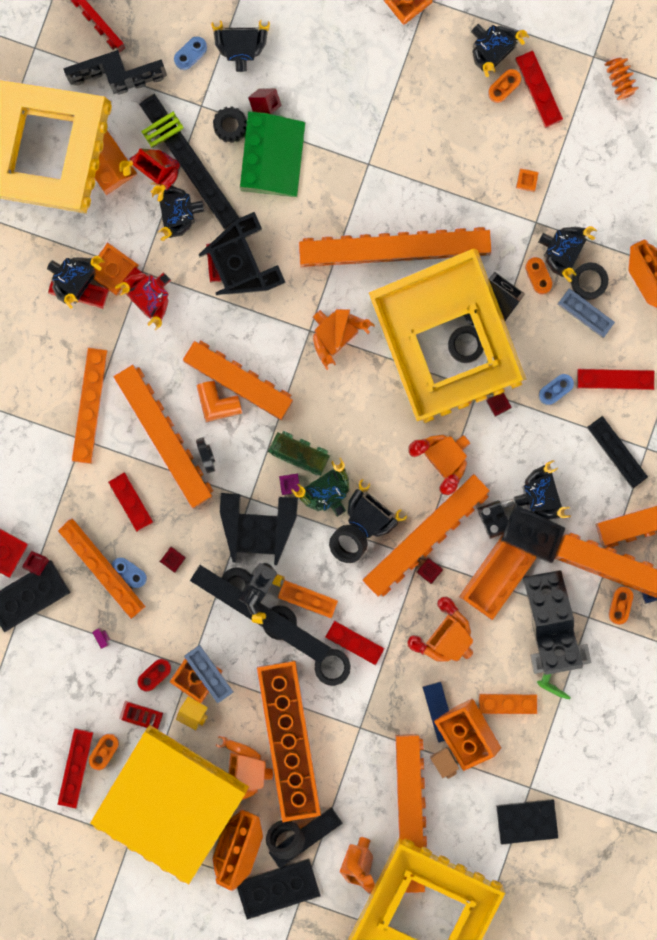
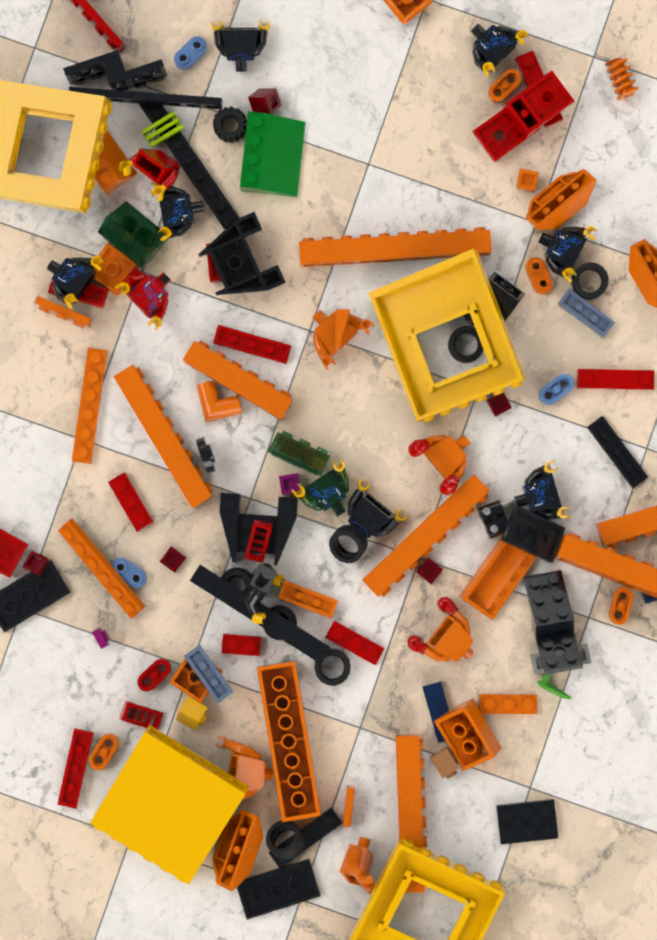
(63, 313): none -> orange plate
(132, 234): none -> clear green slope
(154, 98): none -> black tile
(241, 644): none -> red plate
(252, 344): none -> red tile
(264, 525): none -> red slope
(348, 806): none -> orange tile
(523, 116): none -> red bracket
(560, 200): none -> orange wedge

